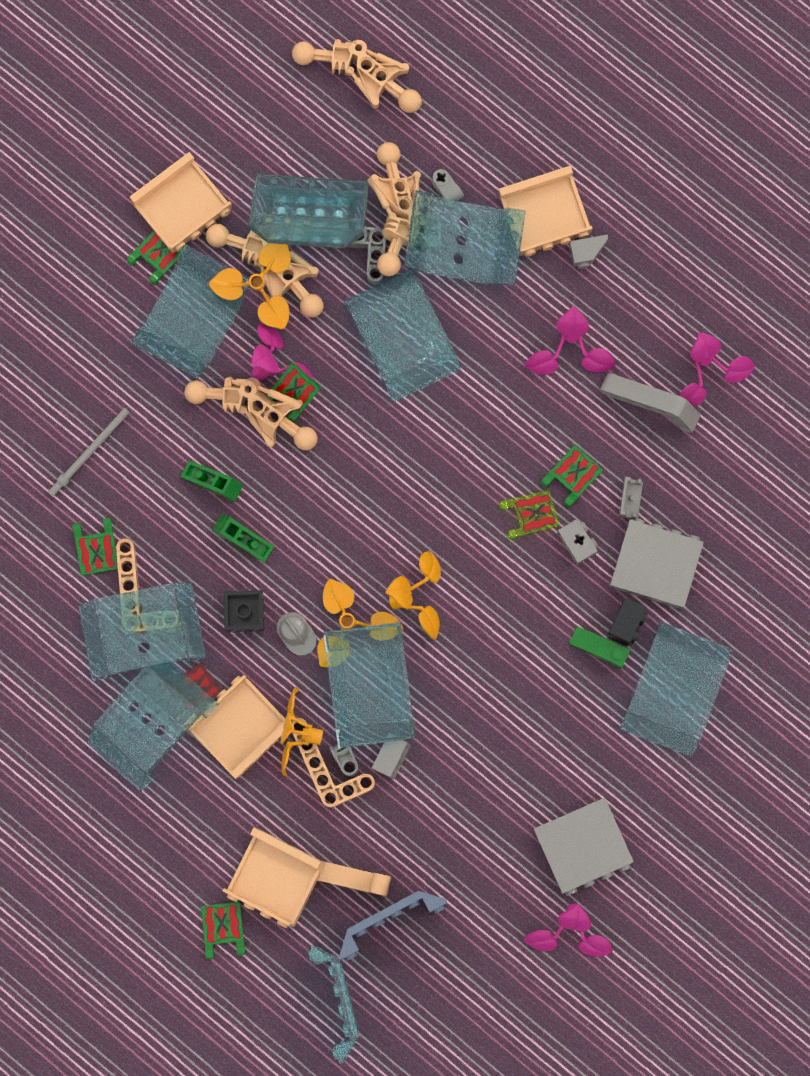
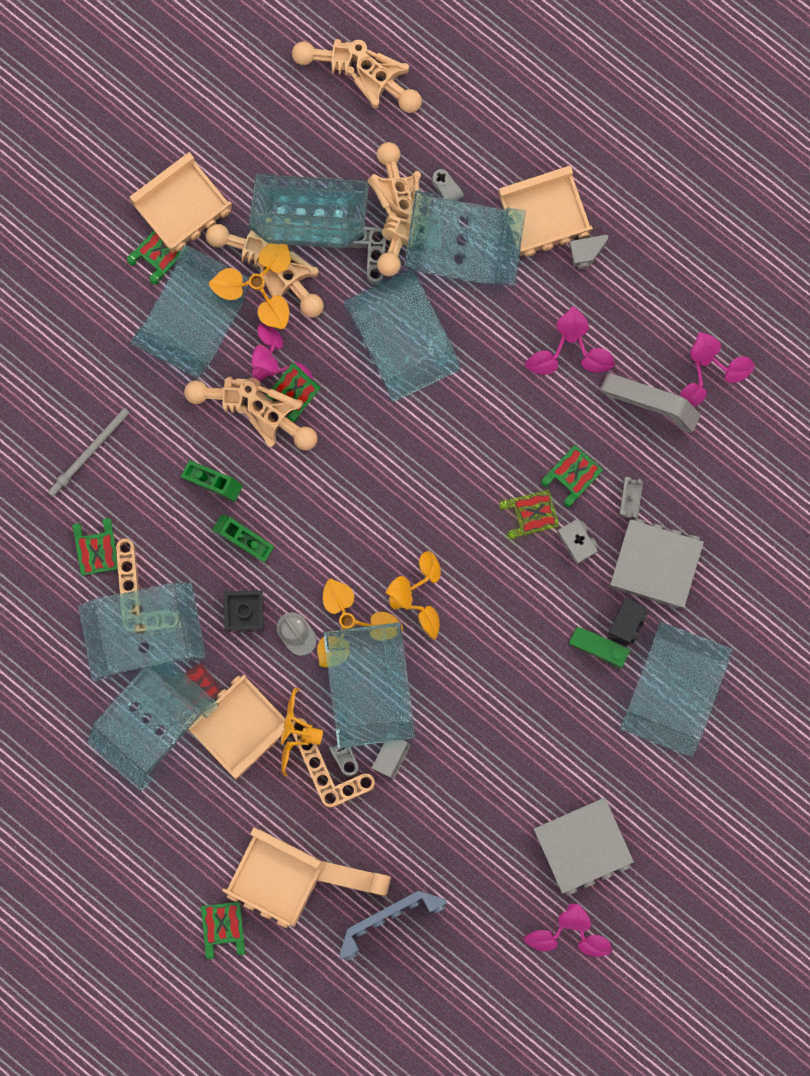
(342, 1047): clear light blue slope -> none

